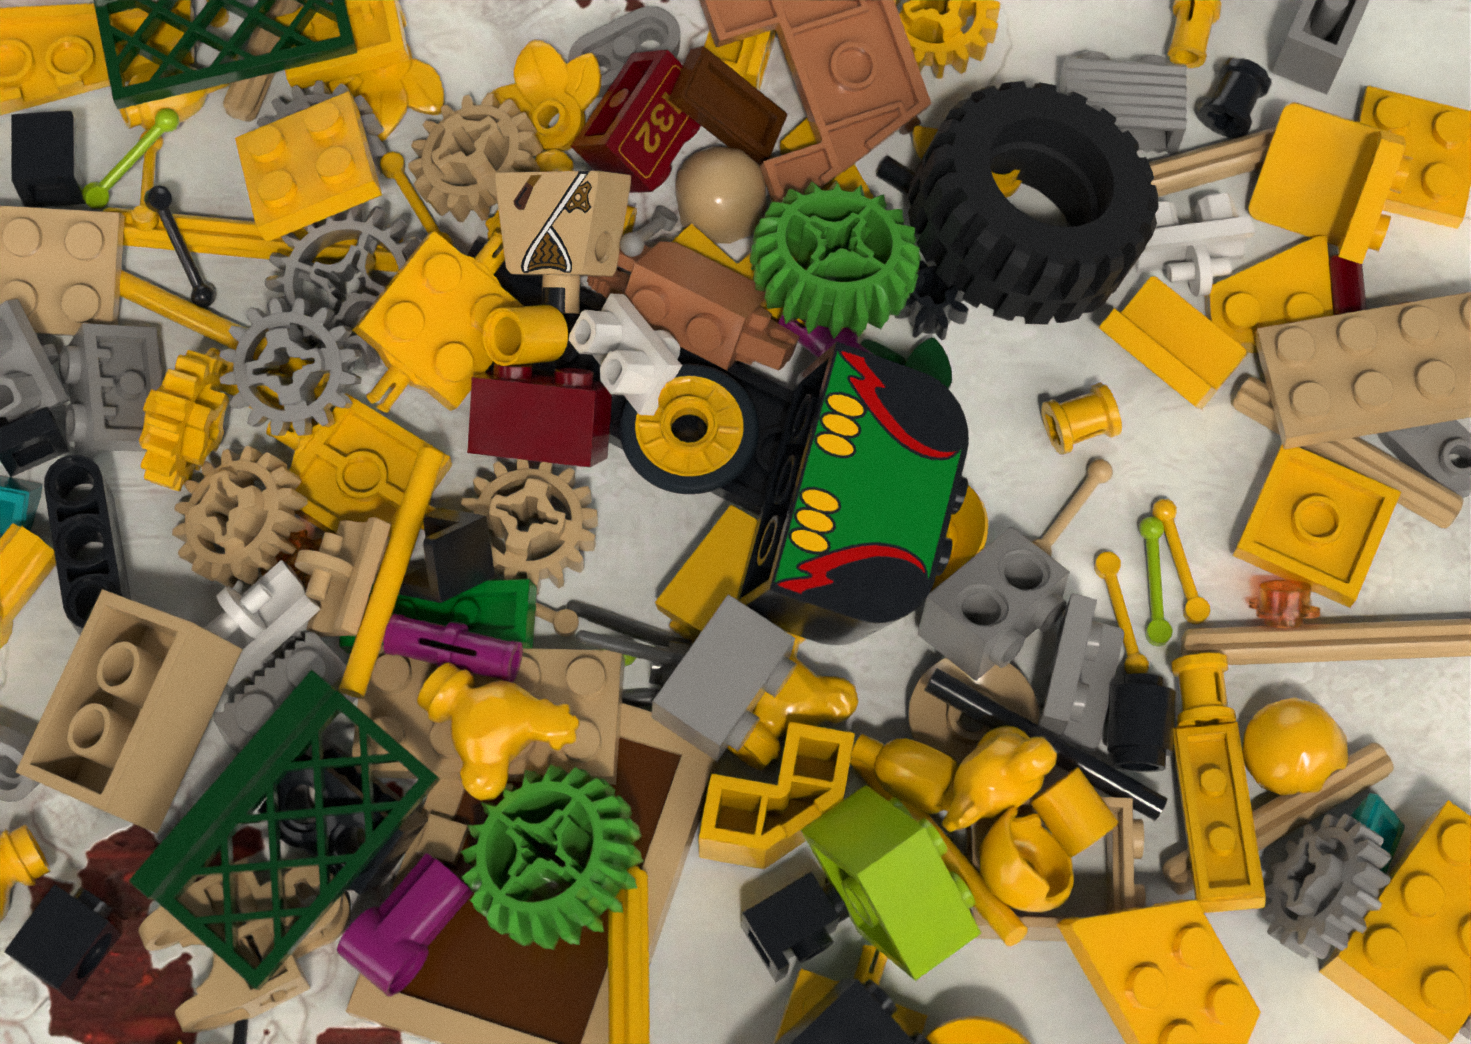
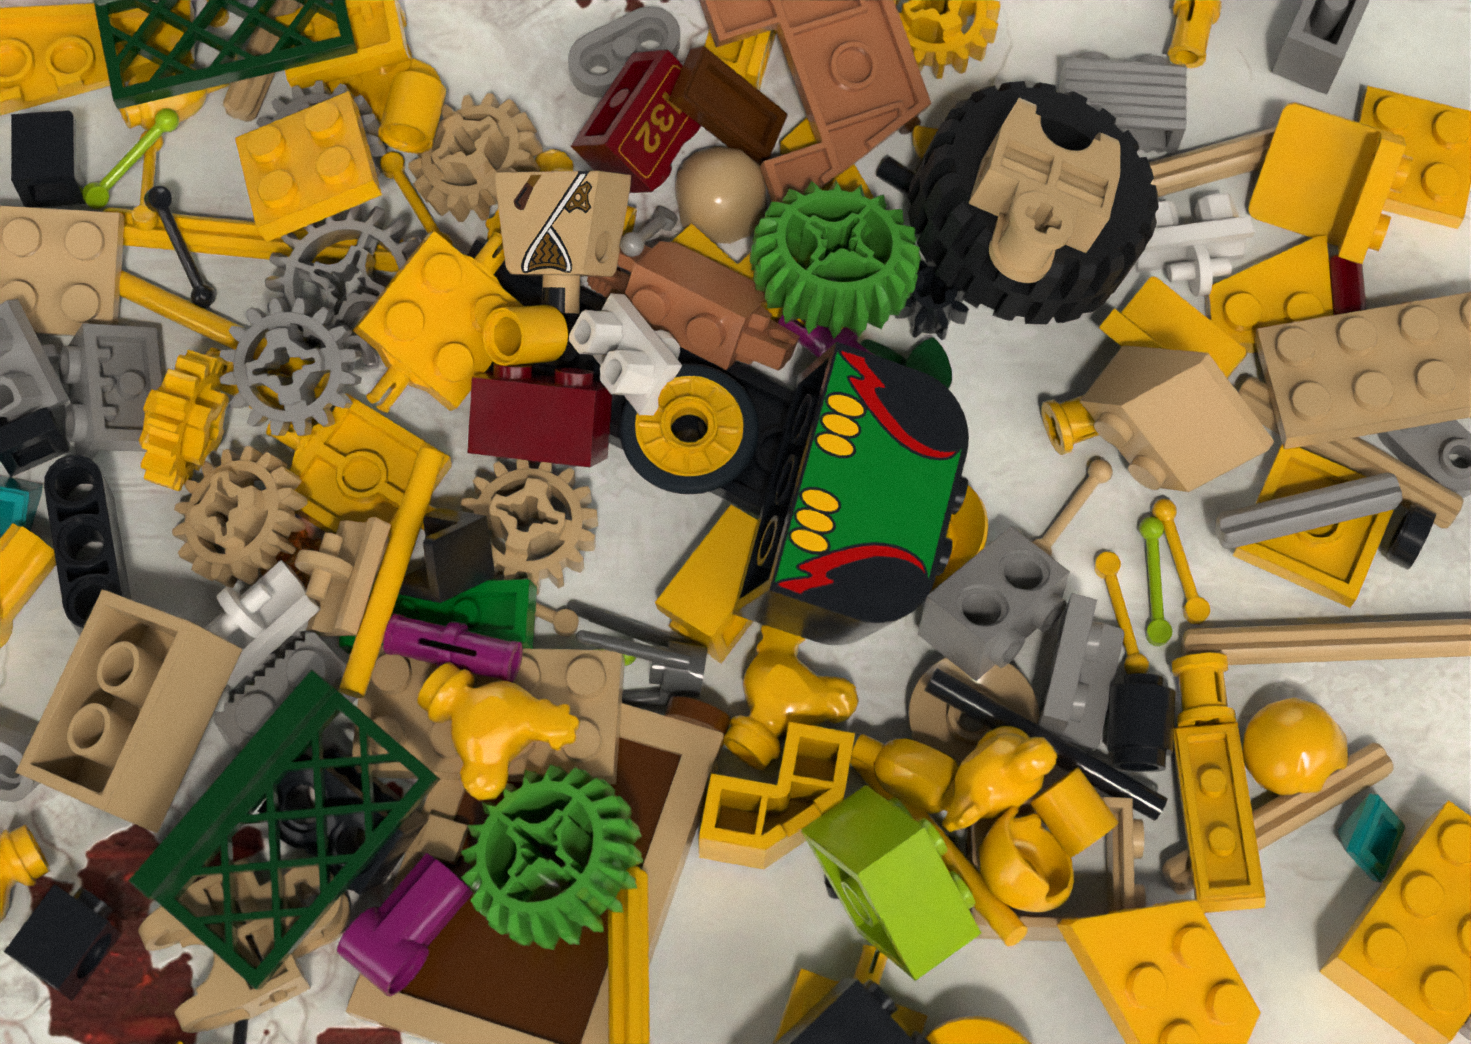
(412, 112): none -> yellow beam
(550, 87): yellow plate -> none
(724, 678): light grey brick -> none
(794, 923): black brick -> none
(1043, 194): none -> tan piece
(1173, 417): none -> tan slope
(1235, 97): black bush -> none
(1284, 603): clear orange plate -> none
(1308, 510): none -> light grey axle
(1326, 886): light grey gear -> none
(1410, 536): none -> black tile

